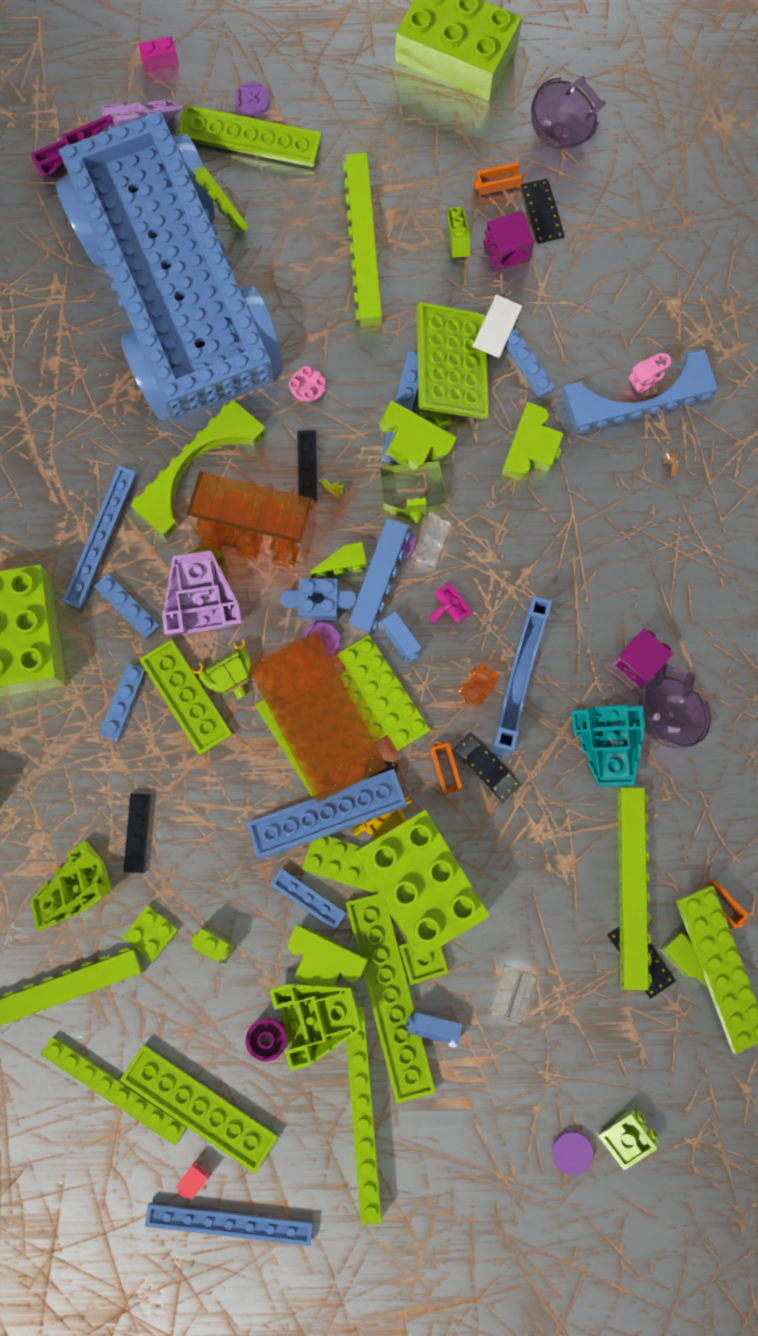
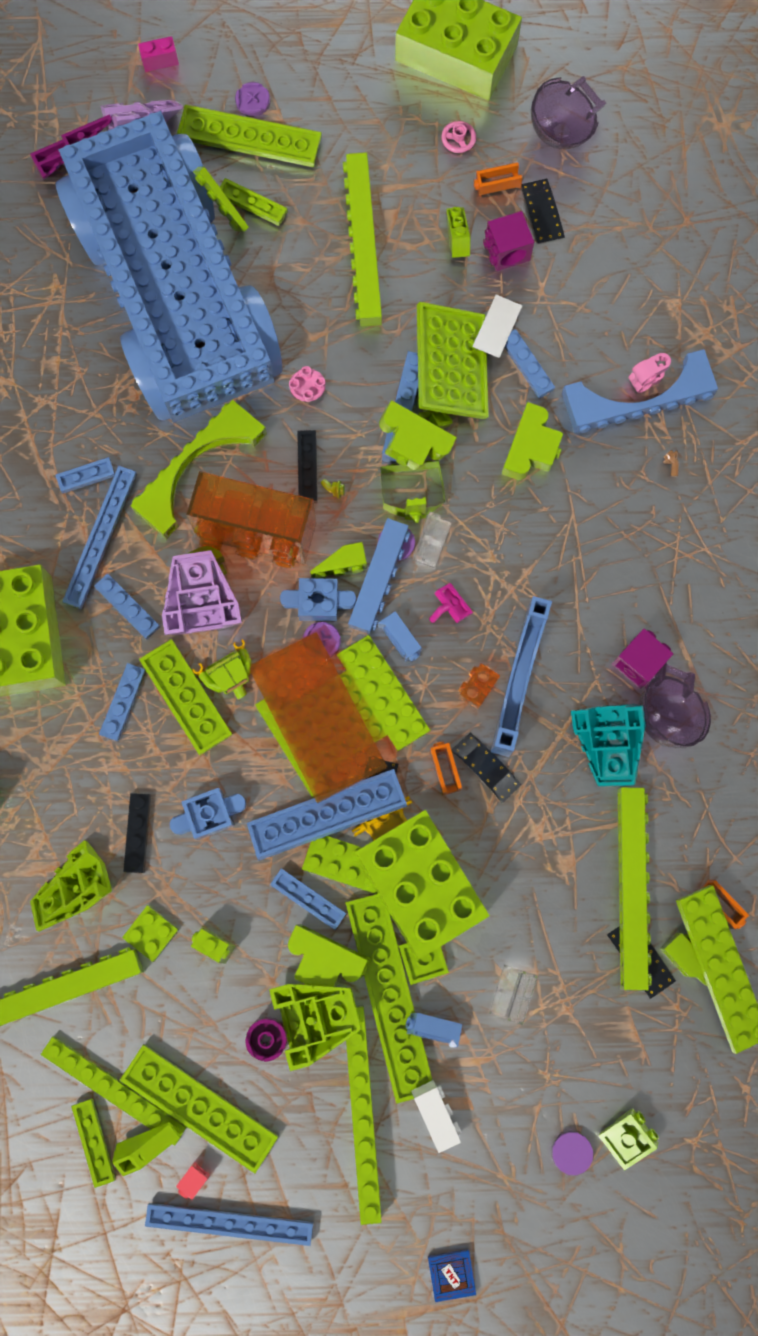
(85, 475): none -> medium blue plate
(93, 1143): none -> lime plate
(143, 1148): none -> lime slope
(207, 814): none -> medium blue brick
(253, 202): none -> lime plate
(437, 1116): none -> white brick
(452, 1275): none -> tile
(458, 134): none -> bright pink piece

